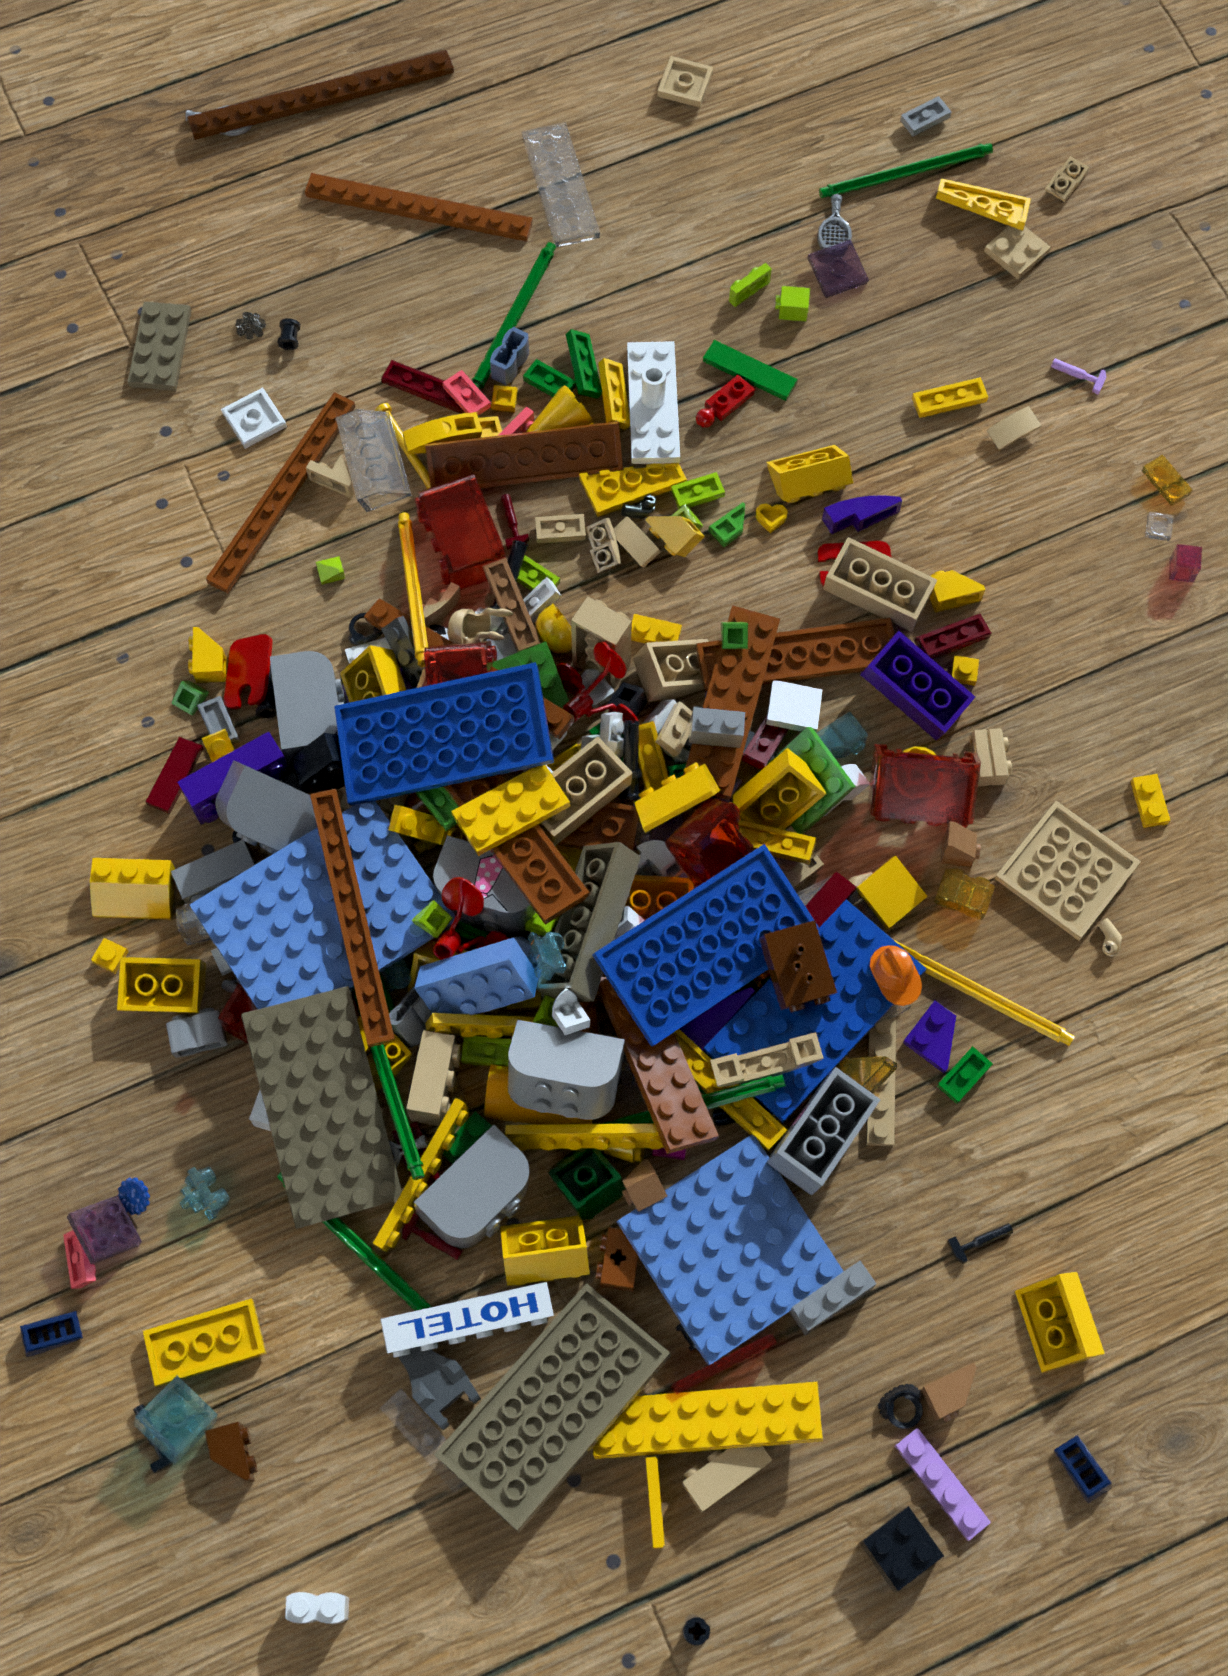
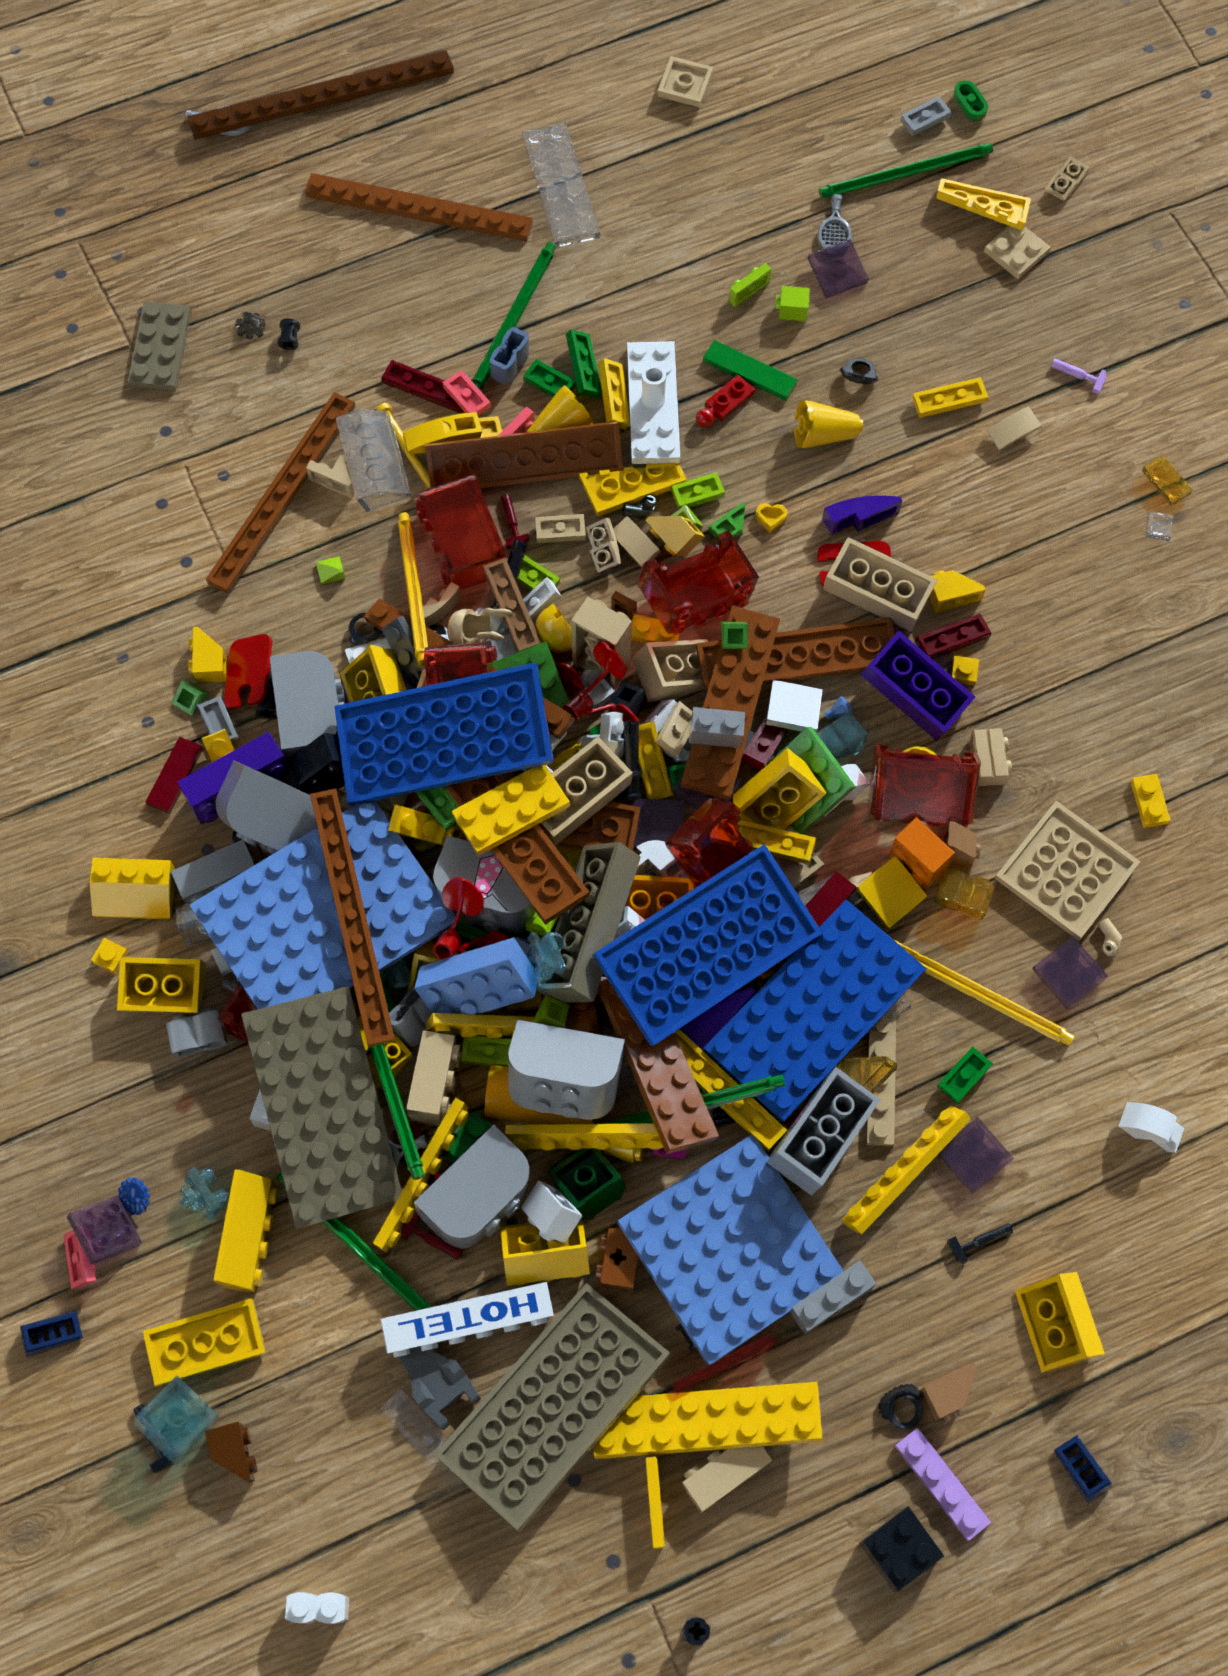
(245, 1232): none -> yellow slope
(254, 418): white tile -> none
(432, 919): lime slope -> none
(504, 398): yellow tile -> none
(551, 1212): none -> white brick
(569, 1013): white plate -> none
(623, 604): none -> reddish brown tile
(643, 1186): medium nougat slope -> none
(675, 796): yellow slope -> none
(699, 585): none -> clear red windscreen
(766, 1062): tan slope -> none
(798, 966): reddish brown piece -> none
(810, 473): yellow slope -> none
(824, 424): none -> yellow cone
(839, 709): none -> medium blue rock
(869, 378): none -> black piece
(896, 975): orange piece -> none
(905, 1169): none -> yellow plate
(922, 853): none -> orange brick
(933, 1036): dark purple wing -> none
(973, 104): none -> green plate
(975, 1155): none -> clear purple tile
(1070, 972): none -> clear purple tile
(1153, 1124): none -> white brick
(1185, 563): clear pink brick -> none

